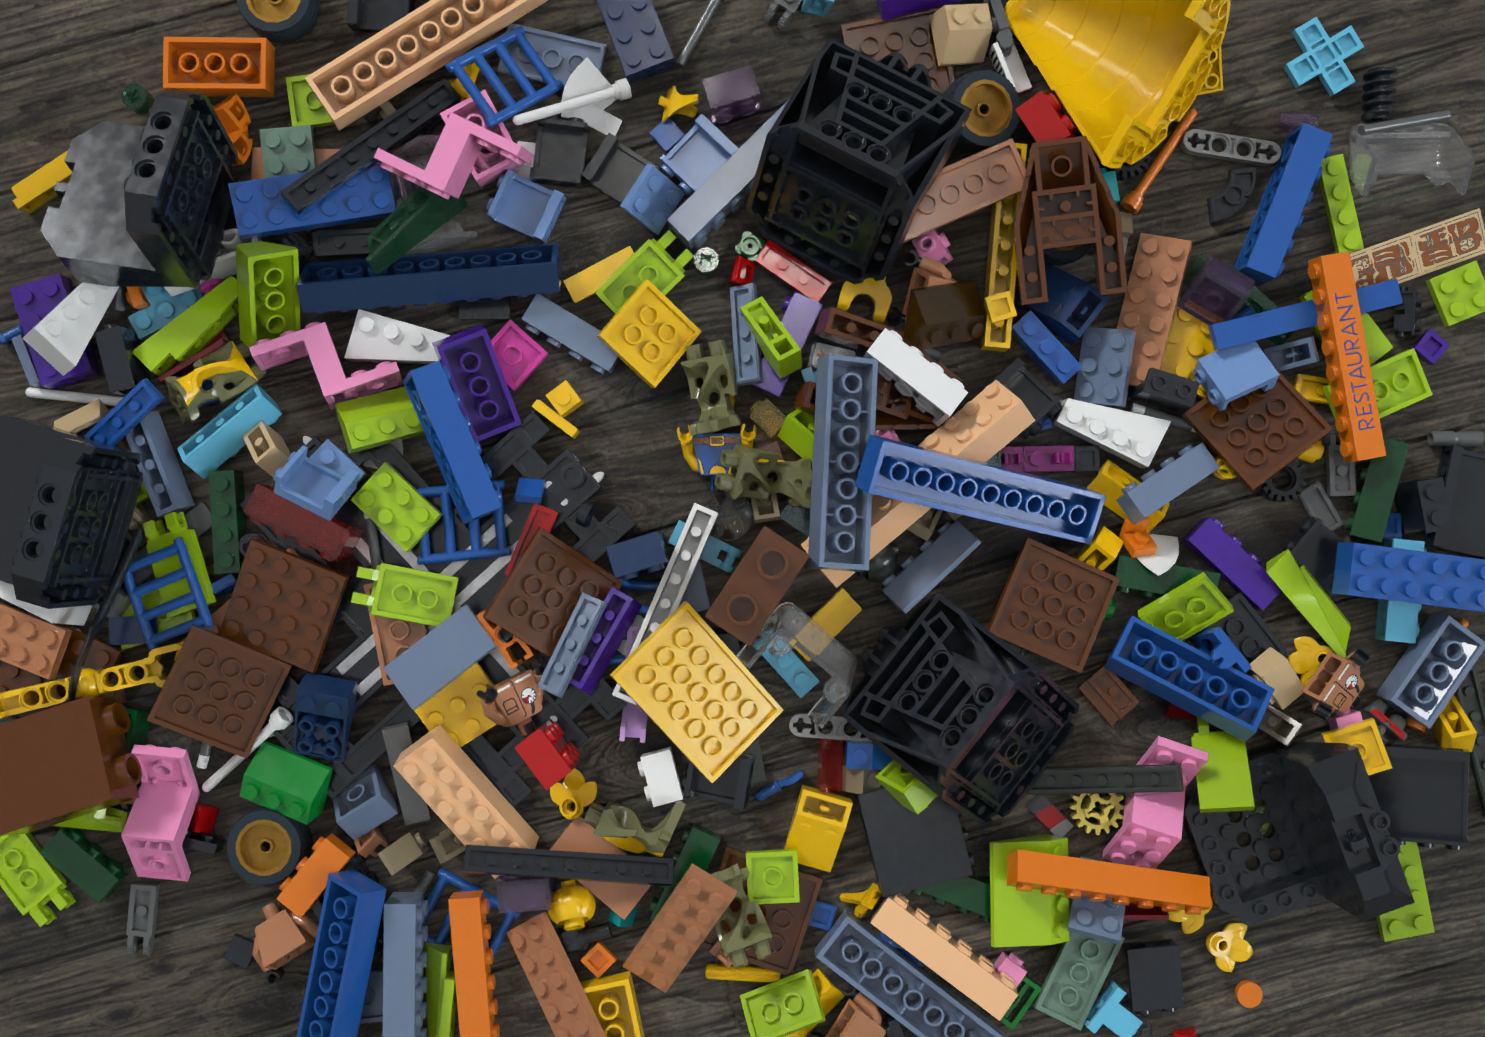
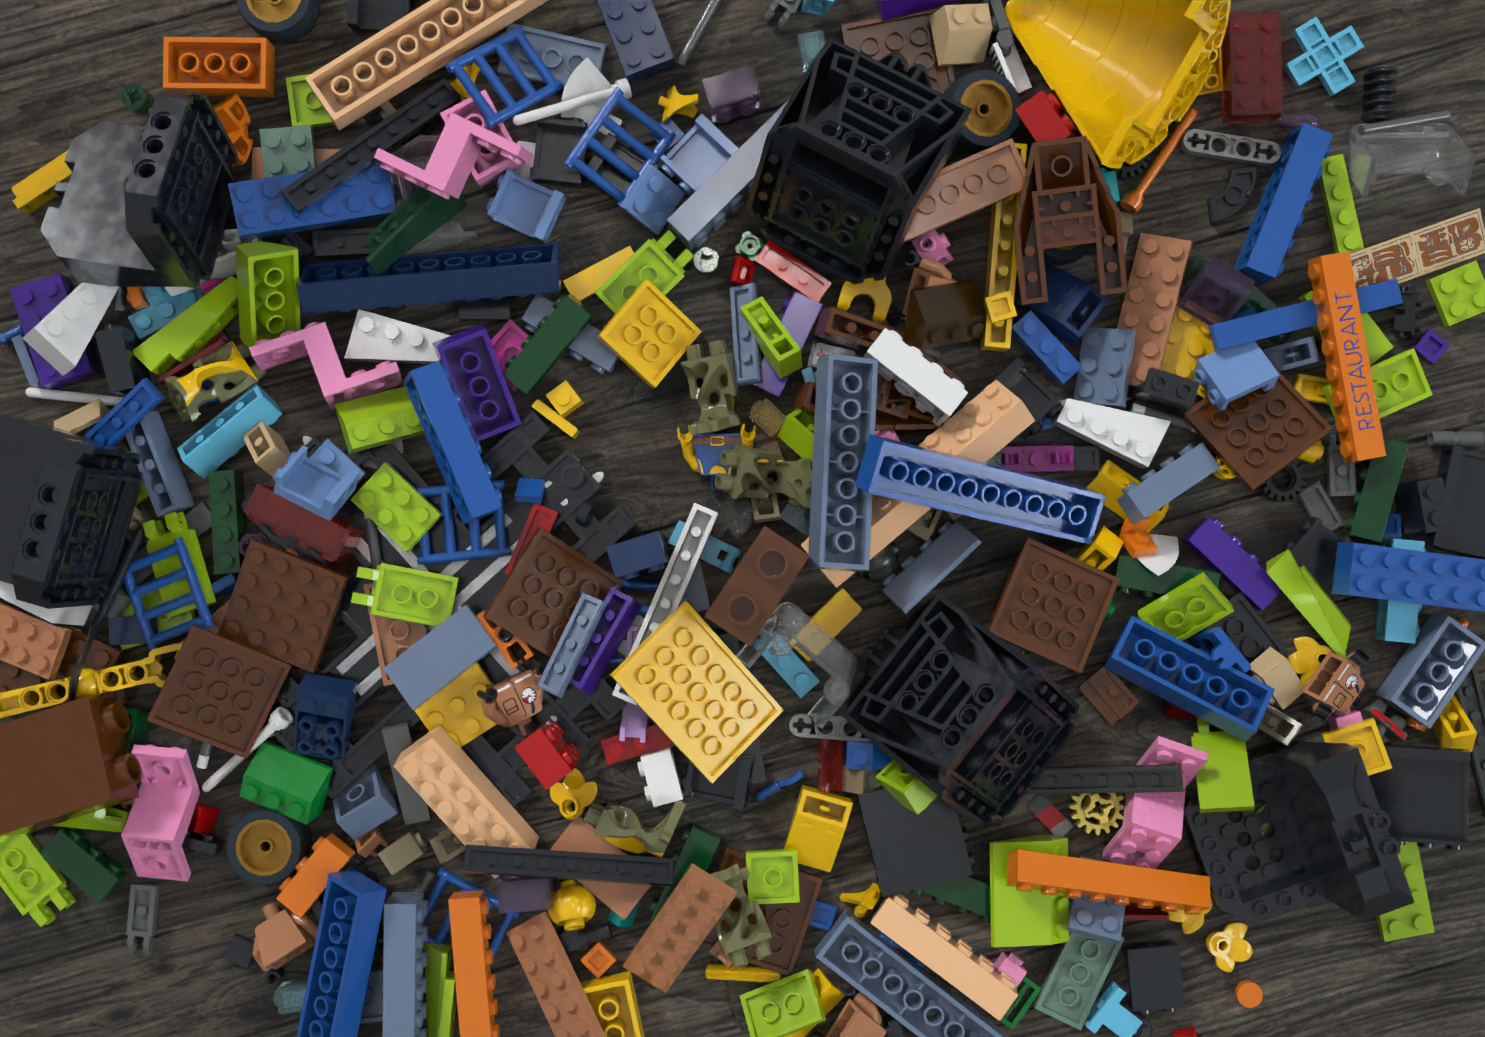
(290, 996): none -> clear light blue brick
(548, 344): none -> dark green brick
(588, 139): none -> blue bar
(632, 747): none -> red plate
(809, 46): none -> clear light blue brick
(1252, 68): none -> clear red brick

